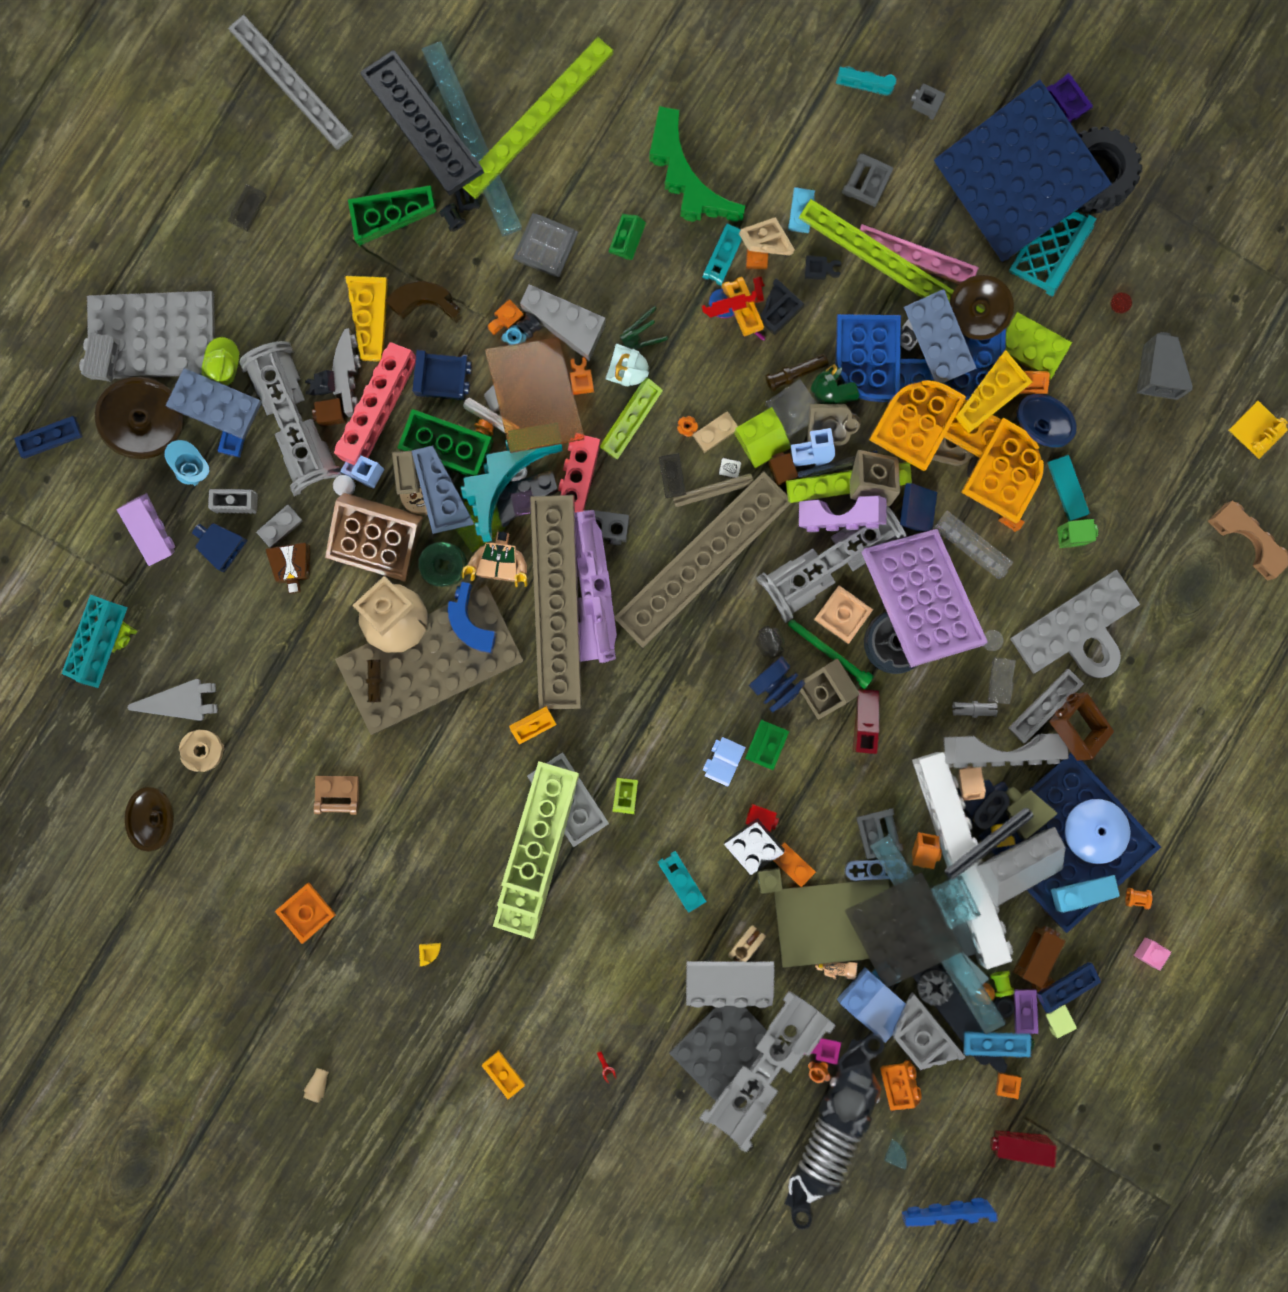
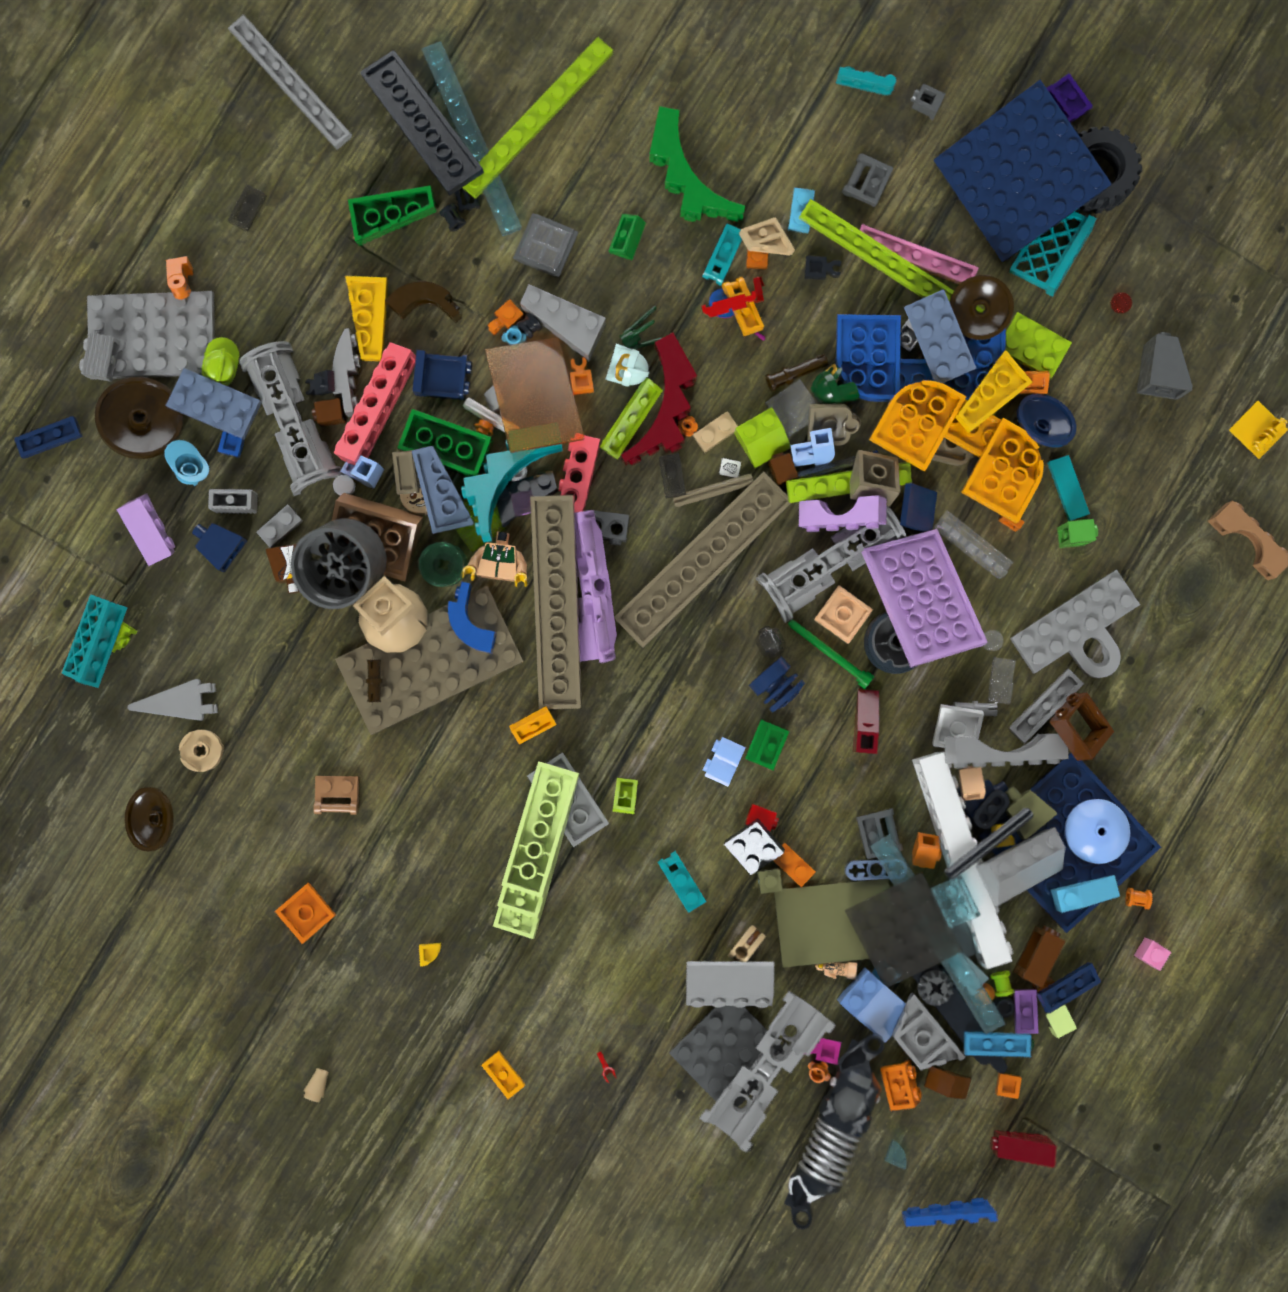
(177, 276): none -> orange leg
(310, 575): none -> dark grey wheel
(664, 431): none -> dark red arch
(780, 307): black wing -> none
(828, 689): dark tan slope -> none
(947, 1083): none -> reddish brown slope
(957, 722): none -> white plate

